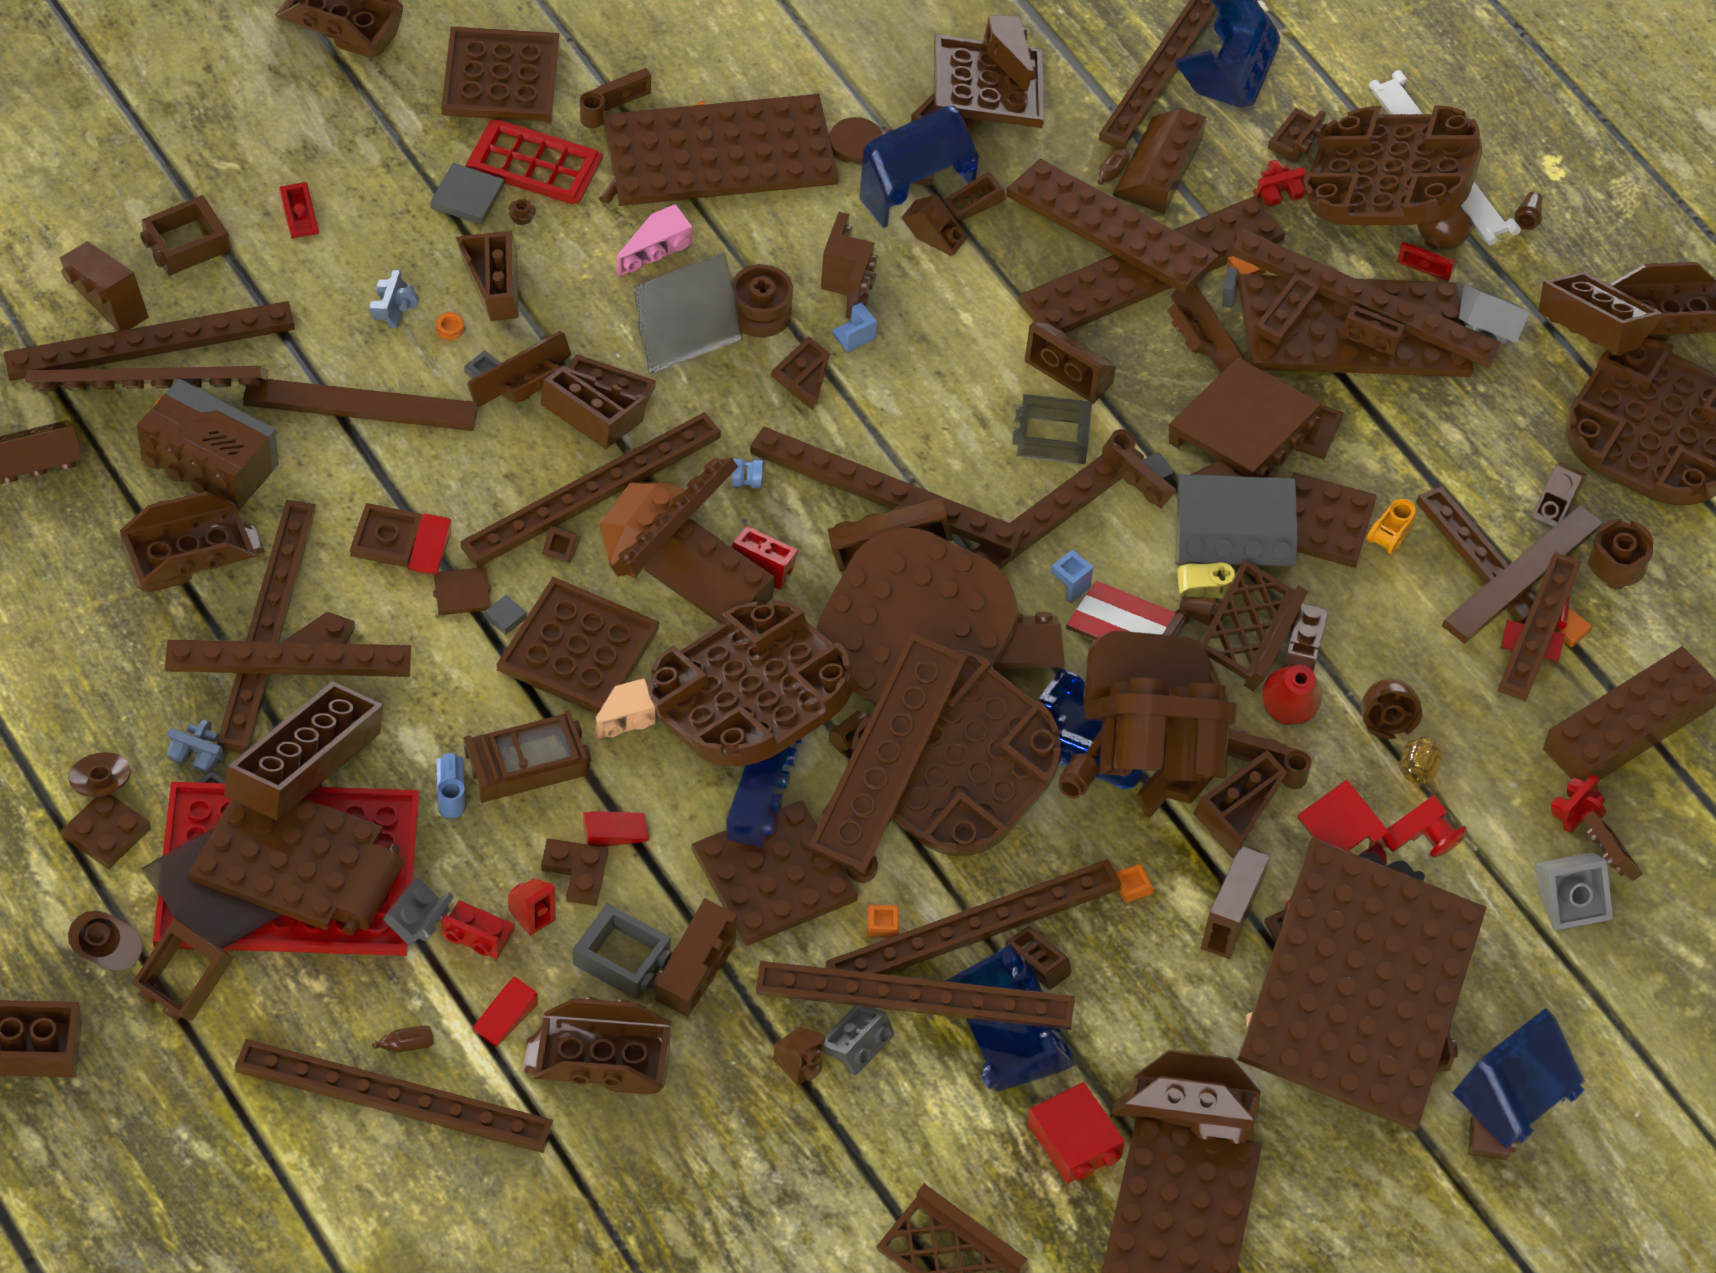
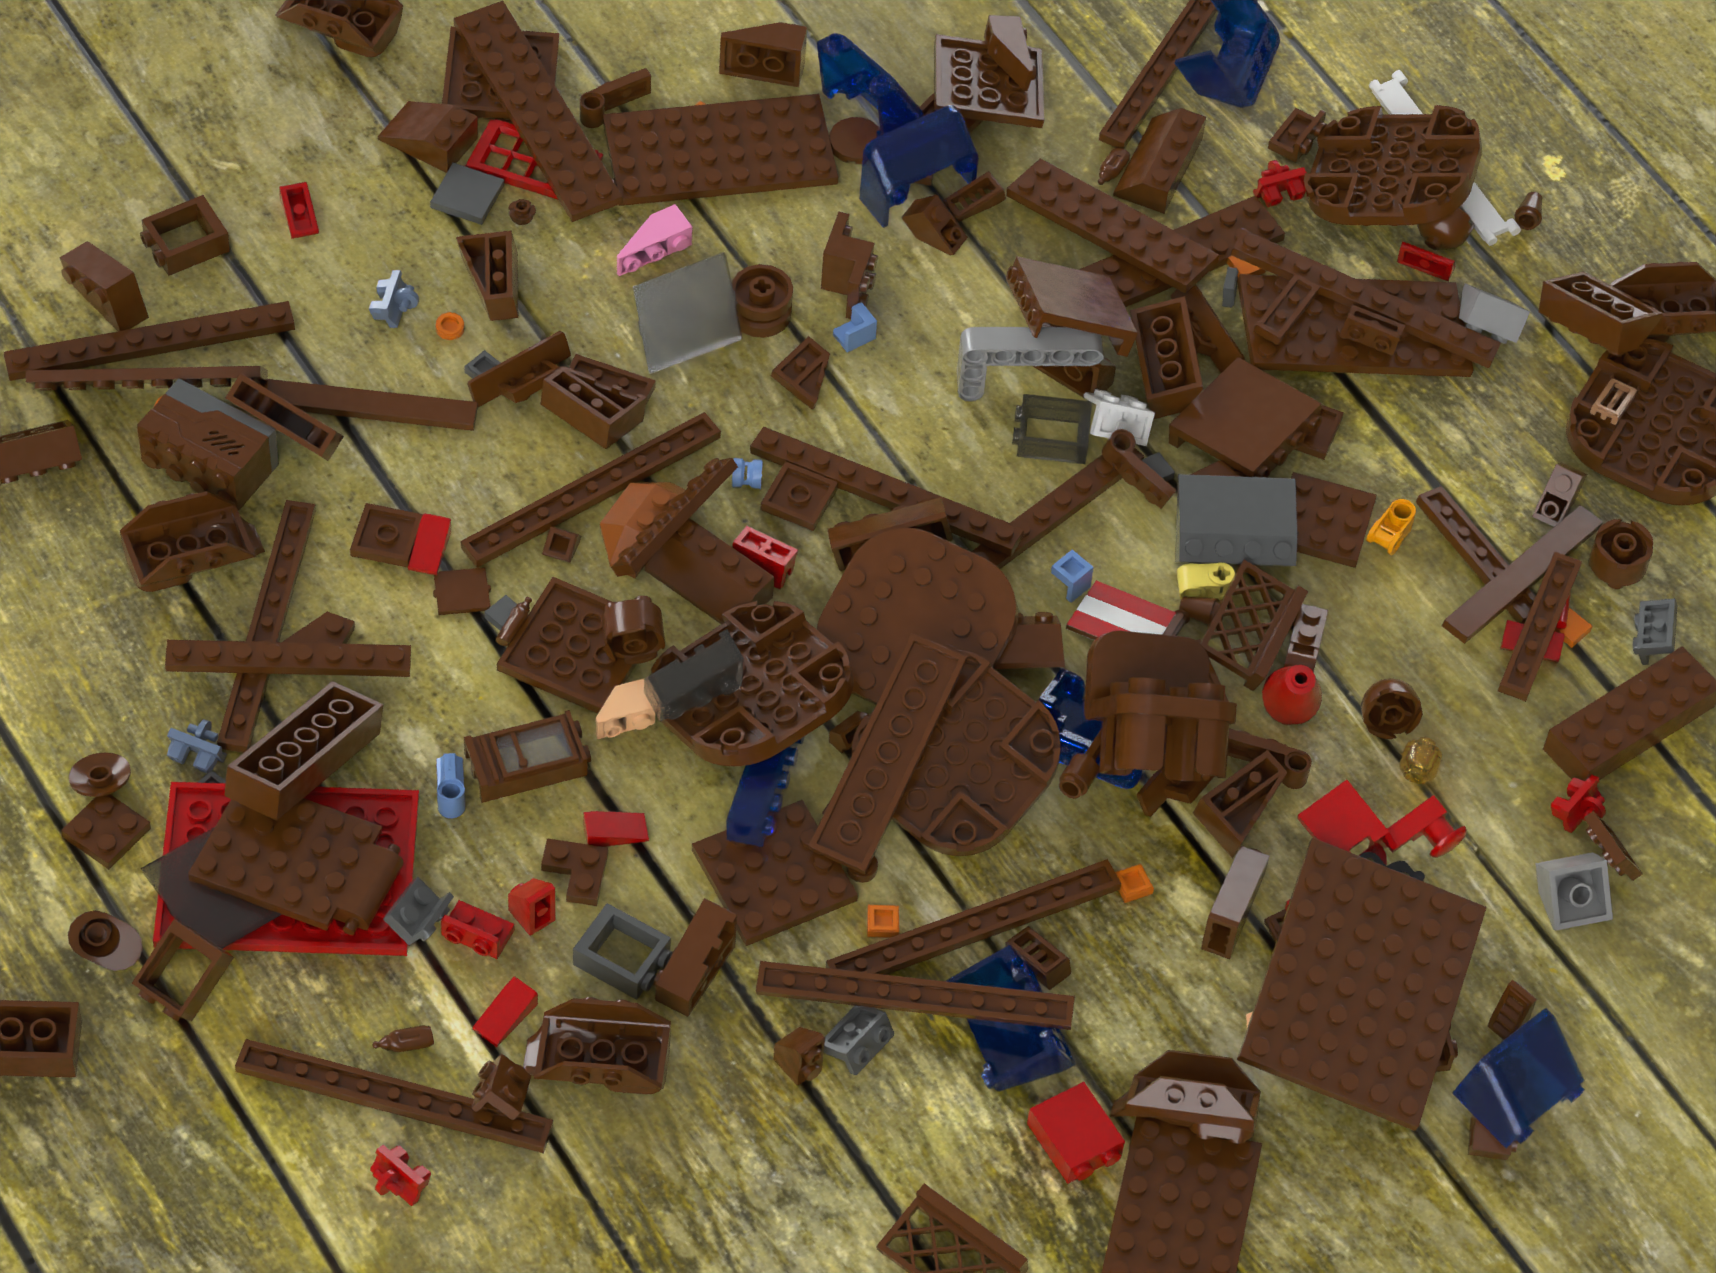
(284, 417): none -> reddish brown brick
(396, 1176): none -> red hips
(432, 133): none -> reddish brown slope
(502, 1086): none -> reddish brown bracket
(514, 622): none -> reddish brown piece
(538, 111): none -> reddish brown plate
(633, 630): none -> reddish brown brick
(696, 680): none -> clear smoke wedge
(765, 53): none -> reddish brown slope
(799, 496): none -> reddish brown plate
(853, 73): none -> clear blue windscreen
(1018, 347): none -> light grey beam
(1070, 300): none -> reddish brown panel
(1120, 413): none -> white bracket
(1167, 356): none -> reddish brown slope
(1509, 1013): none -> reddish brown slope
(1608, 411): none -> medium nougat tile
(1655, 628): none -> dark grey bracket

